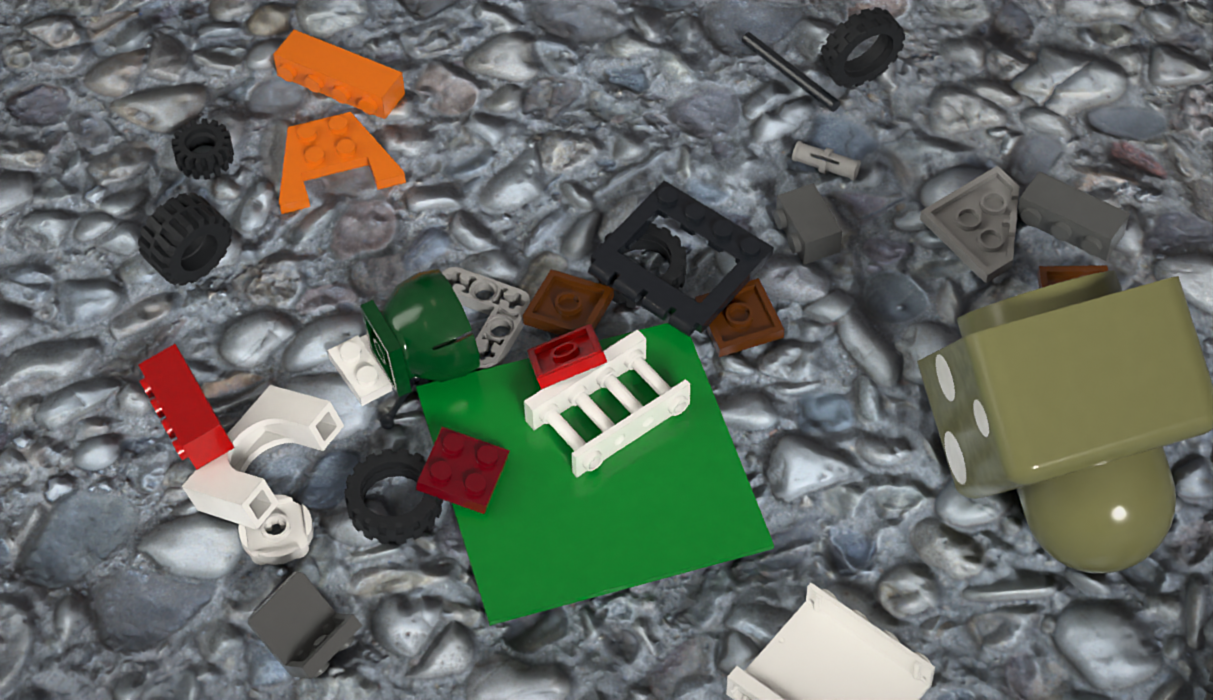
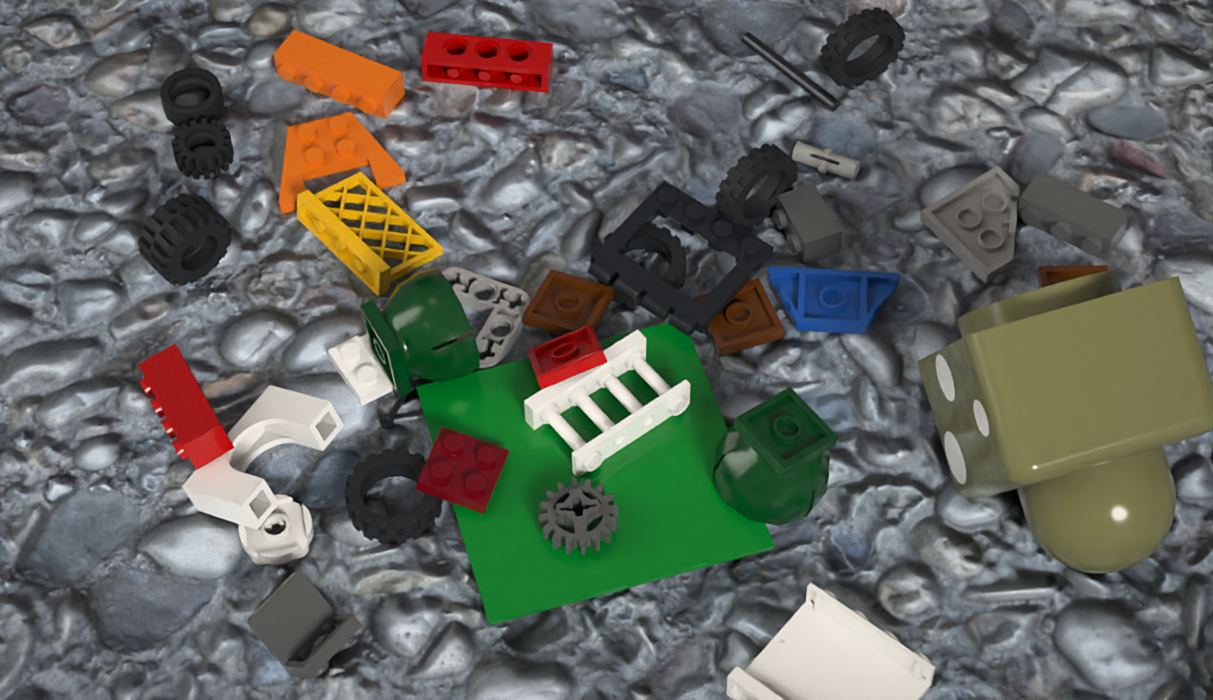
(185, 81): none -> black tyre
(348, 242): none -> yellow fence
(487, 62): none -> red brick
(578, 516): none -> dark grey gear
(745, 175): none -> black tyre
(775, 460): none -> dark green plate
(832, 298): none -> blue wing

